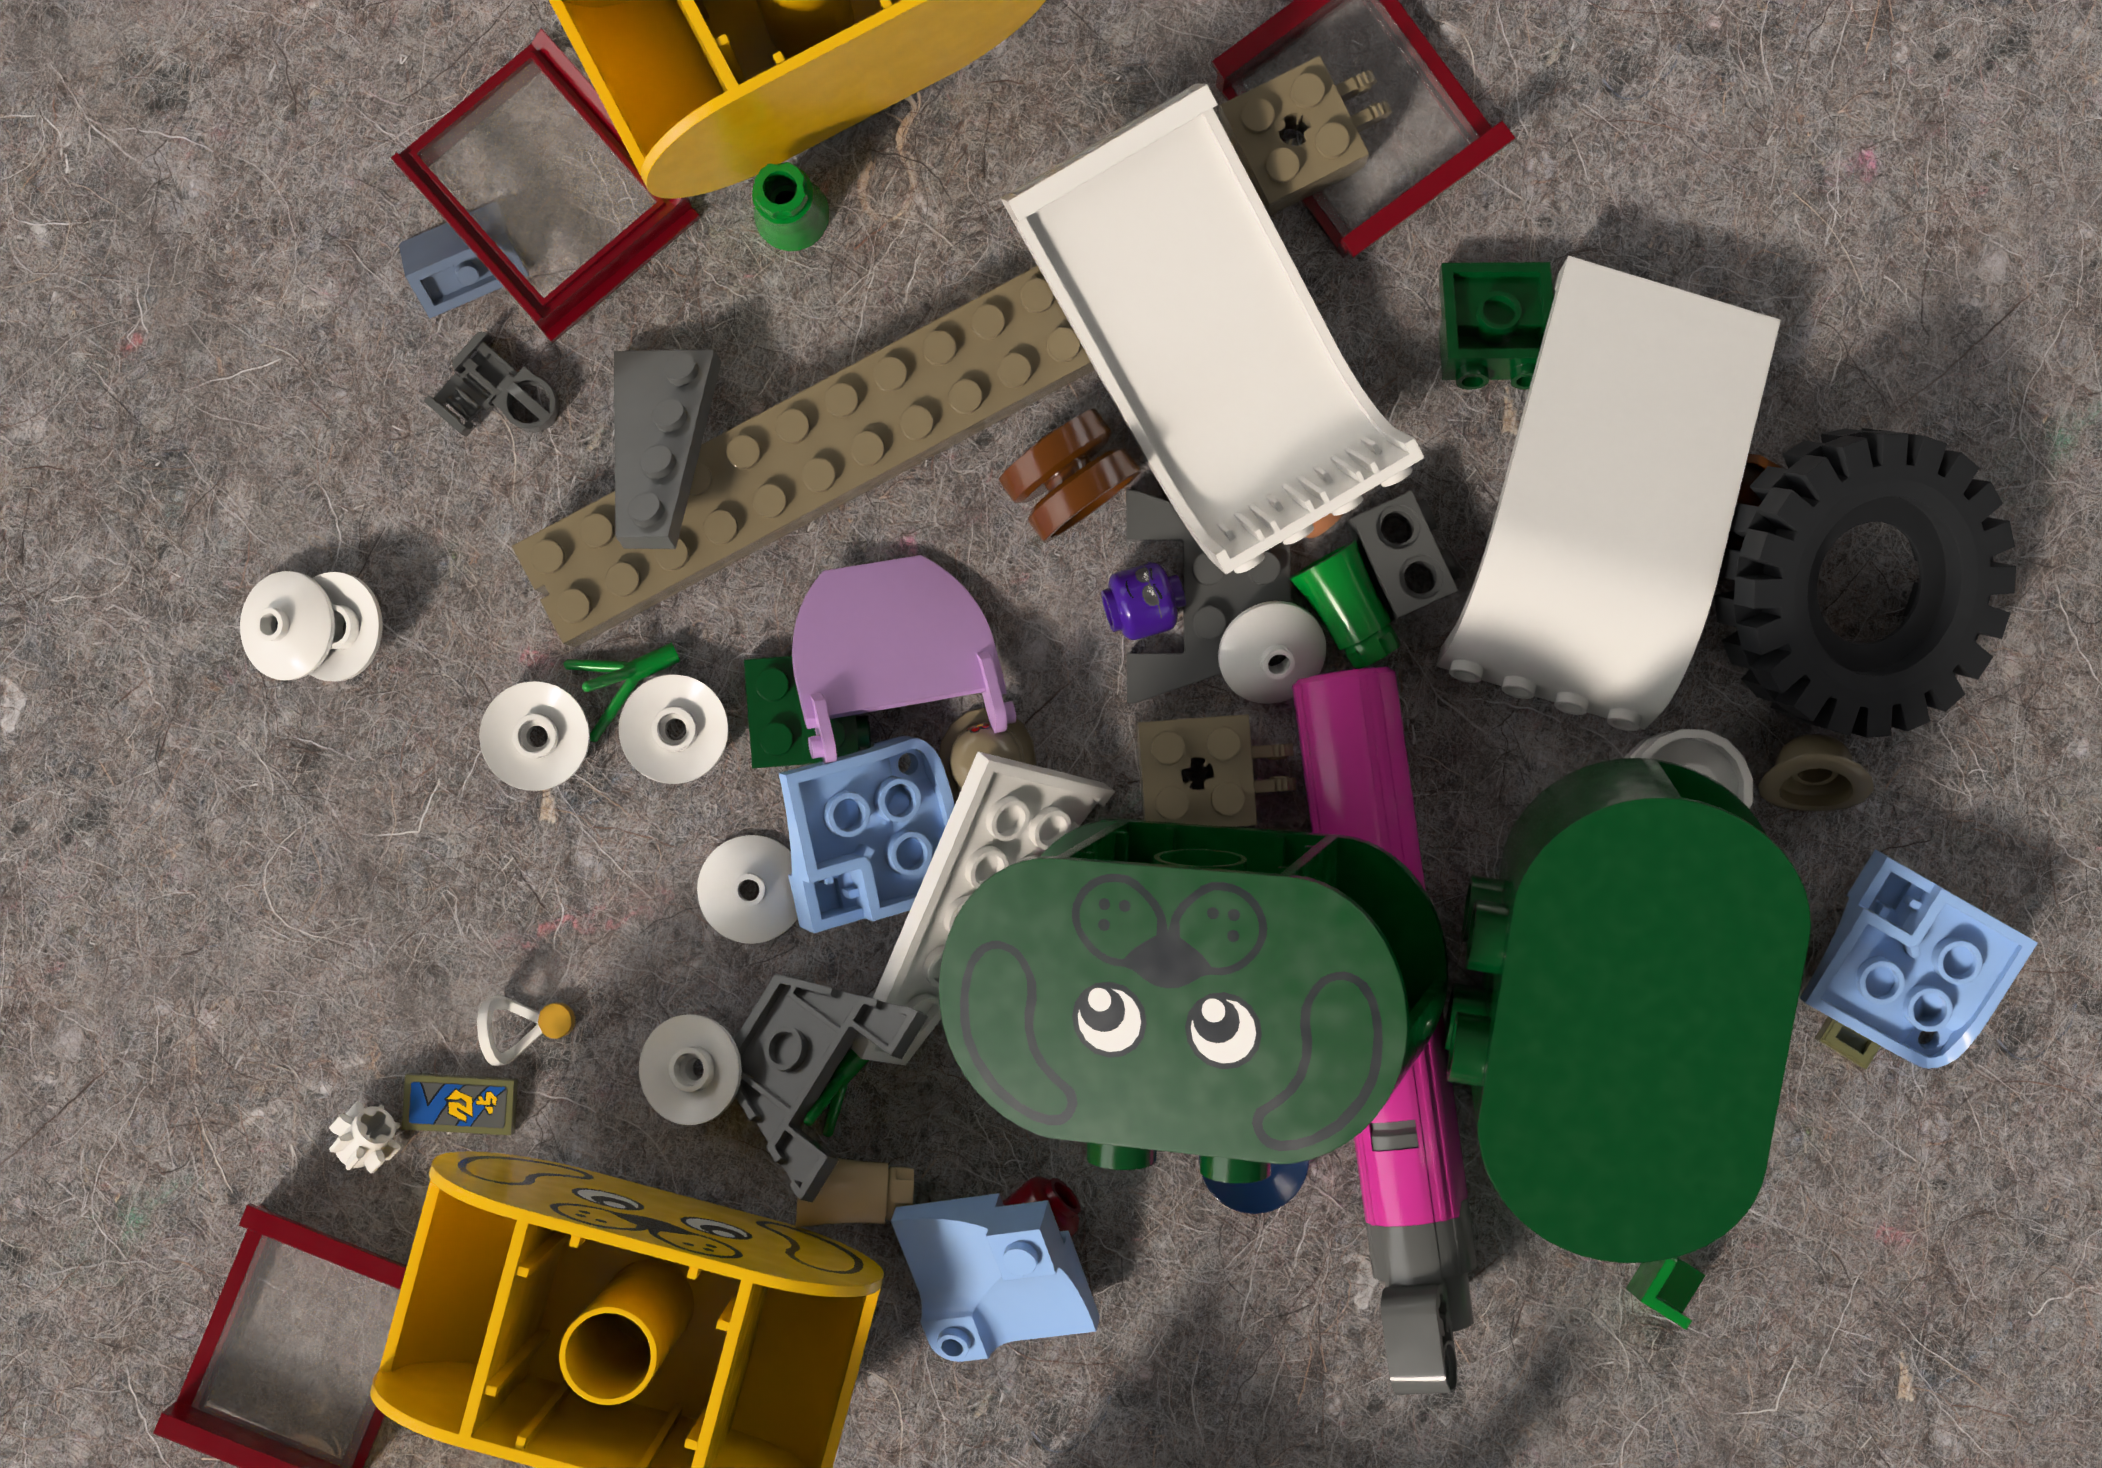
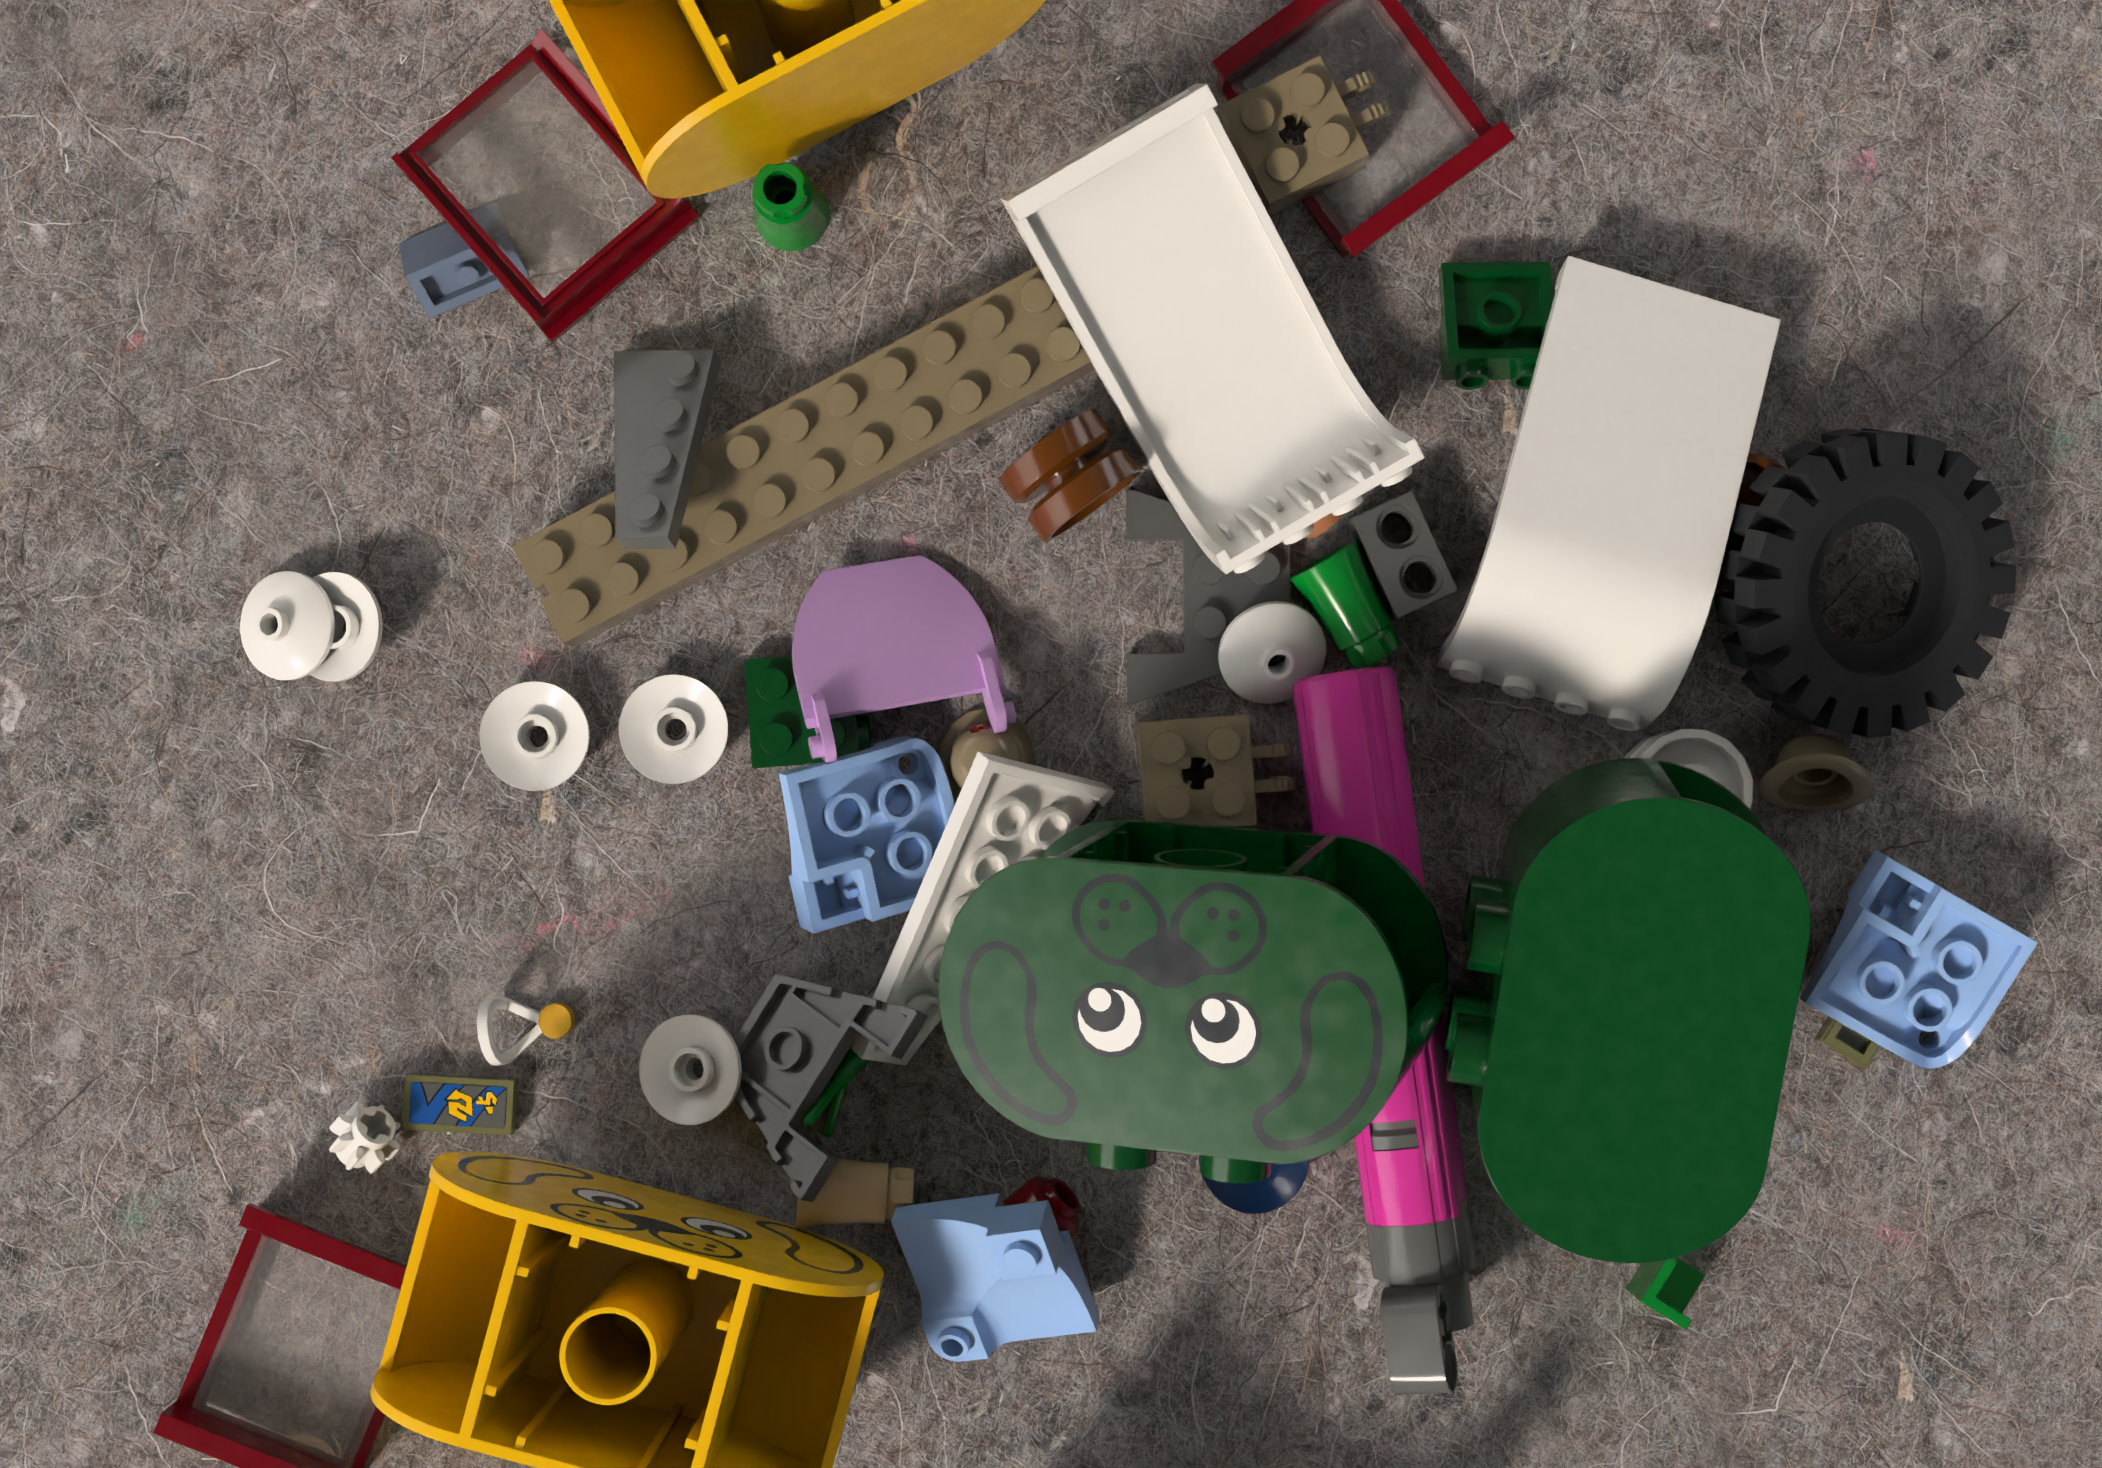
(484, 379): dark grey piece -> none
(629, 671): green plant -> none
(720, 882): white dish -> none
(1142, 601): dark purple head -> none

